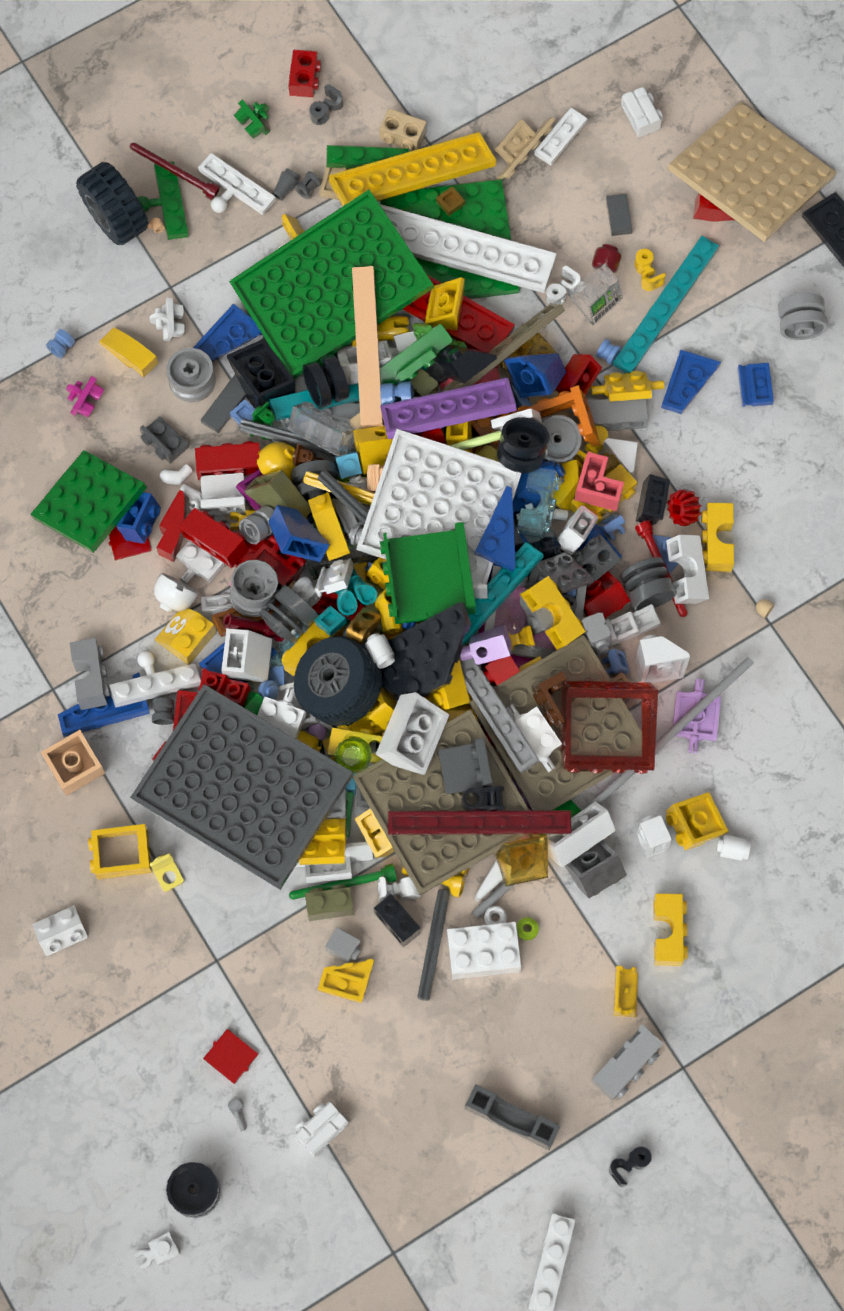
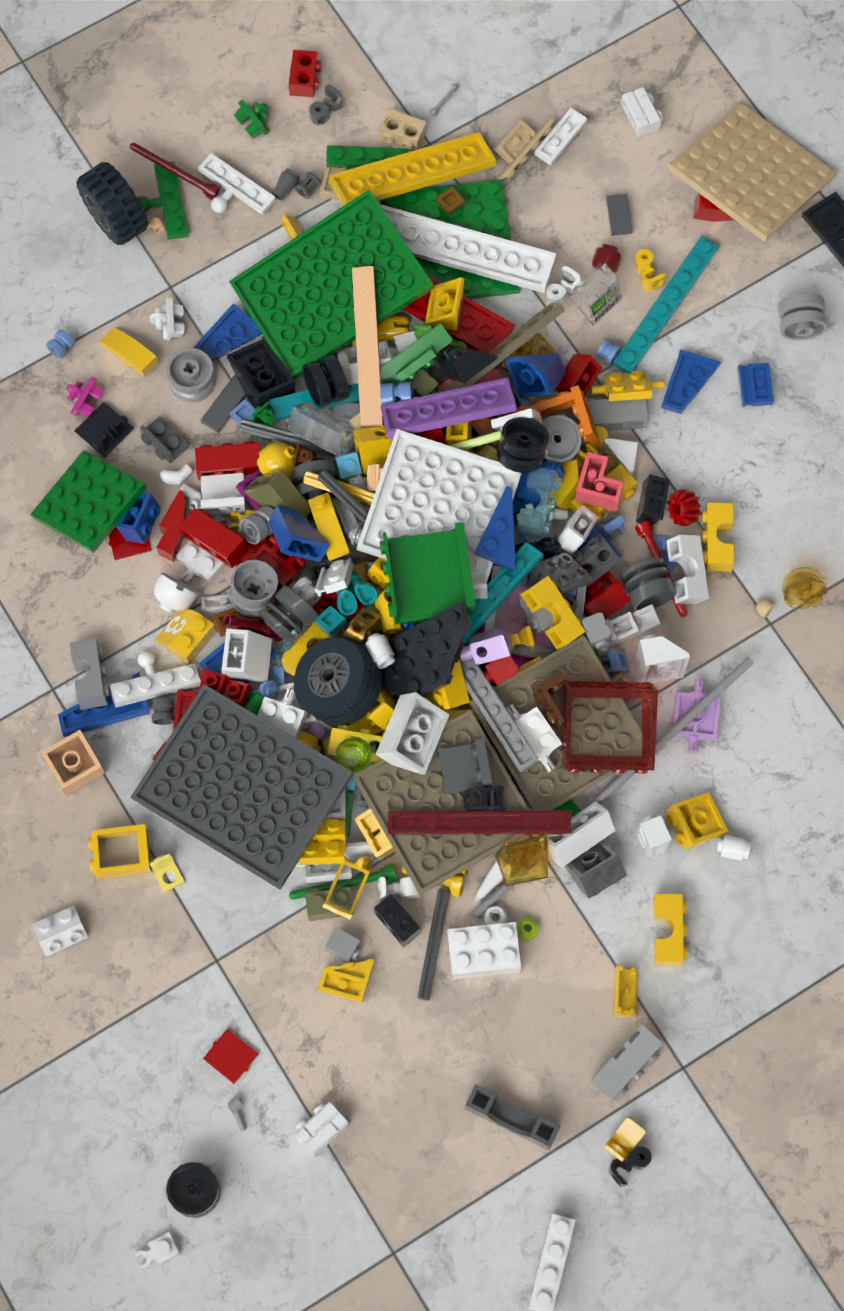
(104, 429): none -> black hinge
(362, 865): none -> yellow sword
(433, 112): none -> light grey hinge
(625, 1138): none -> yellow bracket
(803, 587): none -> clear yellow cylinder

